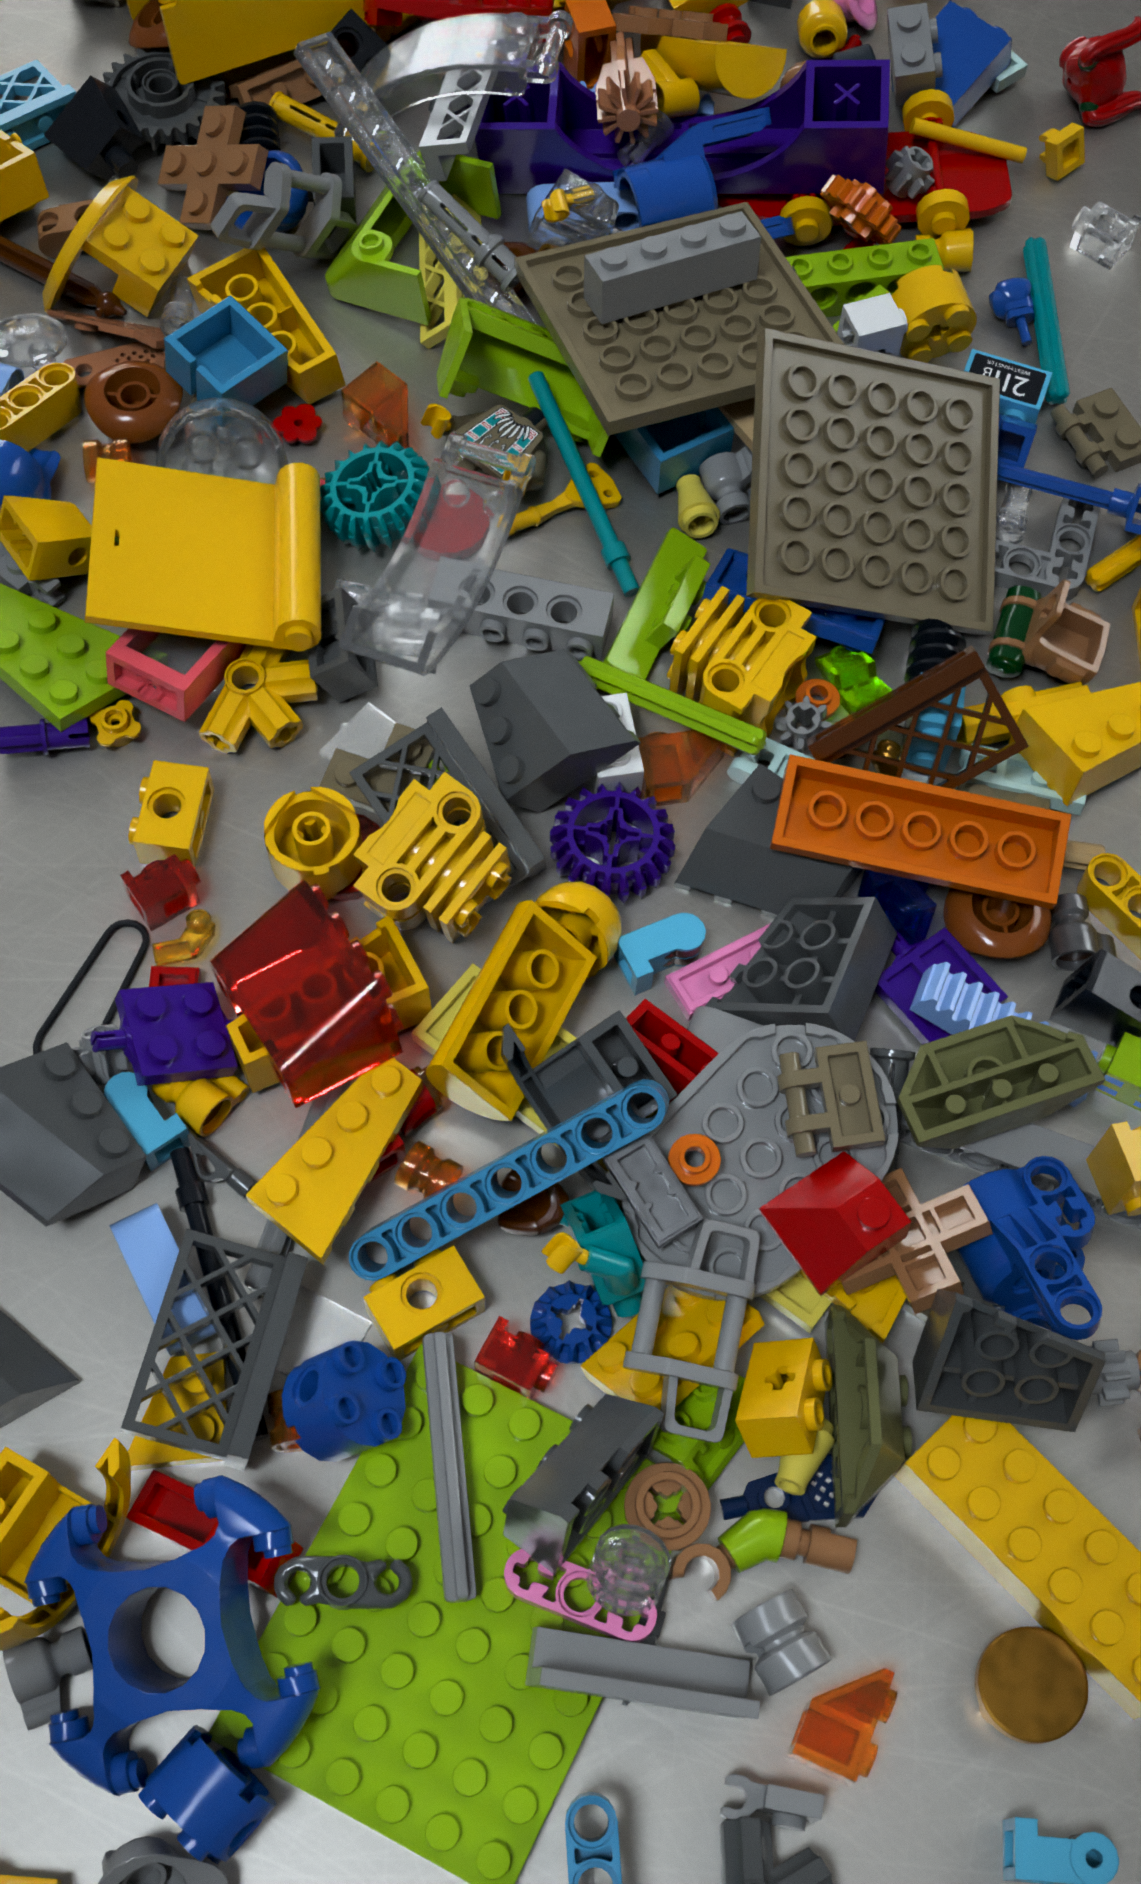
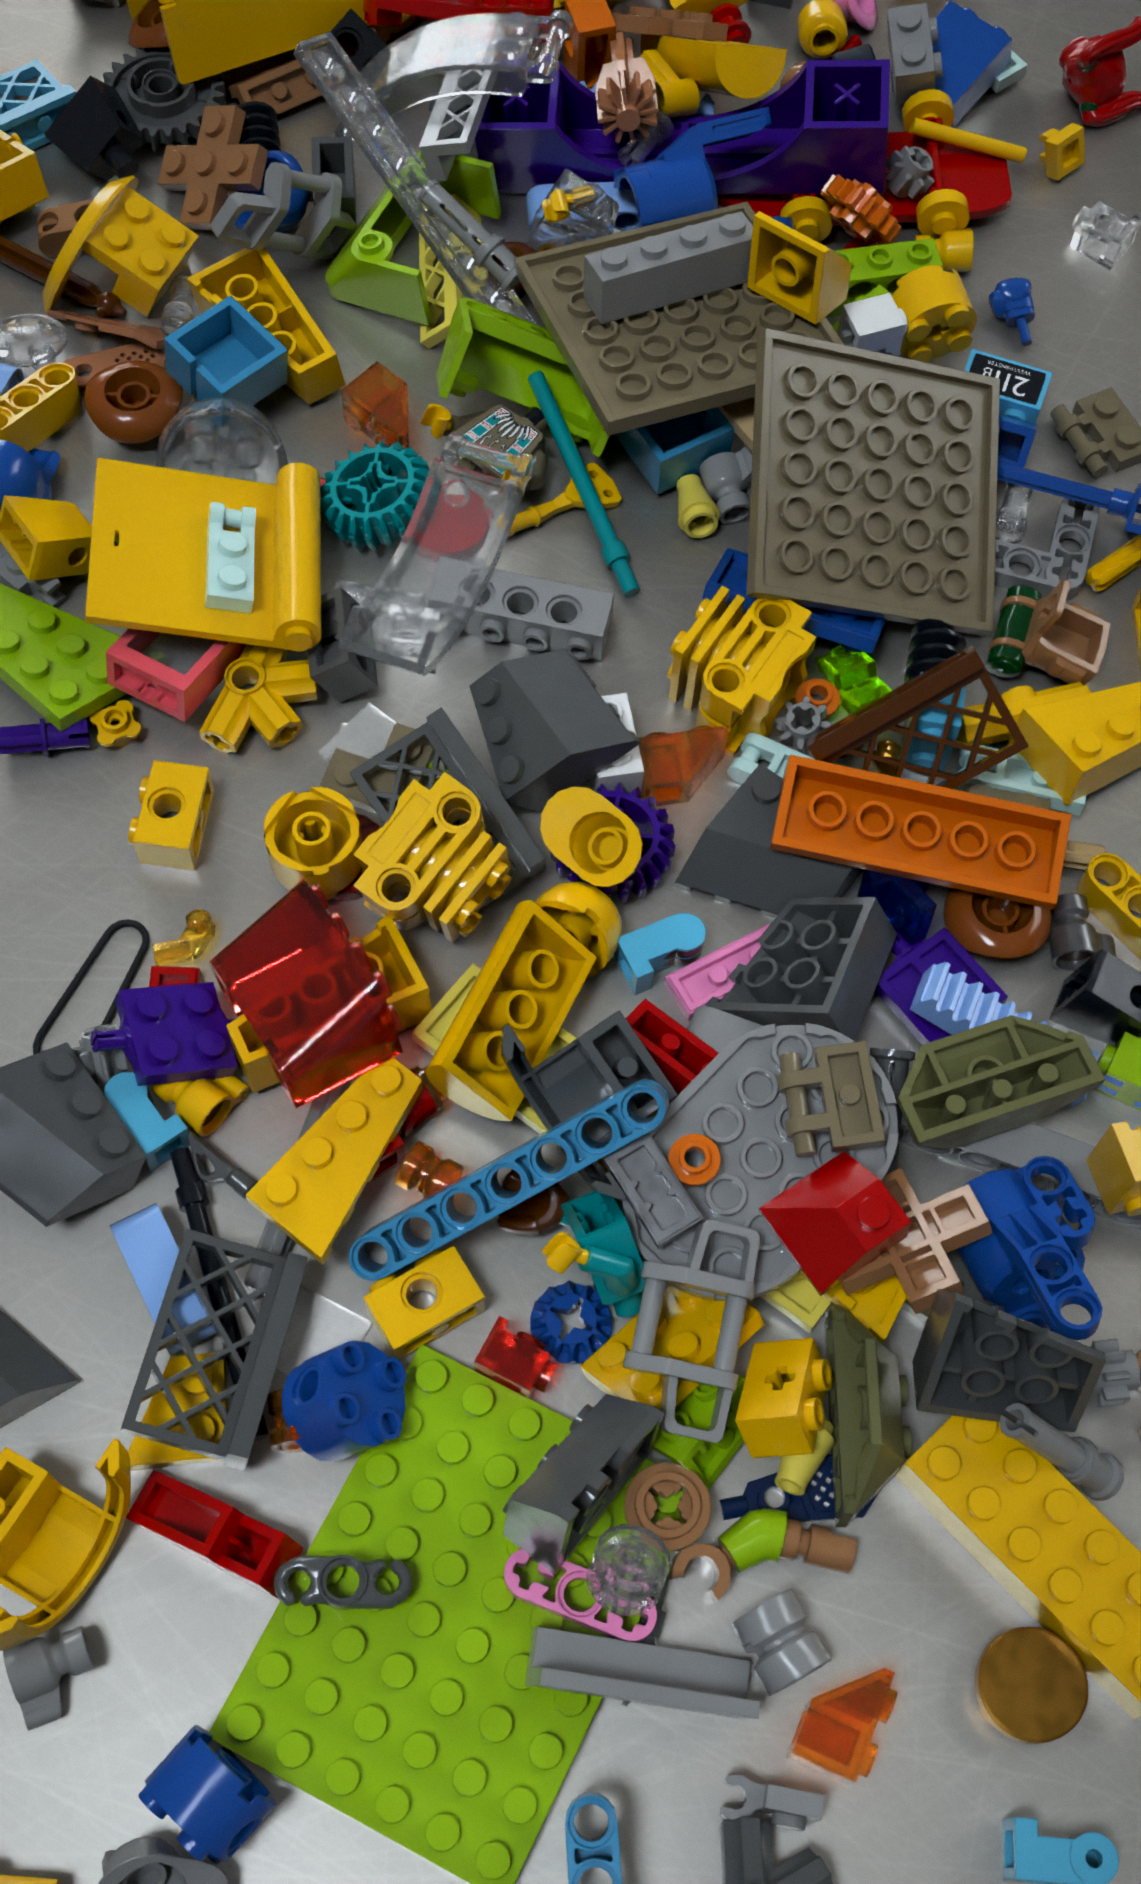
(118, 450): clear orange wheel -> none
(125, 1677): blue piece -> none
(163, 890): clear red brick -> none
(230, 558): none -> light aqua plate
(298, 423): red plant -> none
(312, 123): yellow pin -> none
(449, 1468): light grey axle -> none
(591, 836): none -> yellow piece
(660, 604): lime bracket -> none
(676, 707): lime axle -> none
(796, 270): none -> yellow slope
(1046, 319): teal axle -> none
(1074, 1457): none -> light grey pin

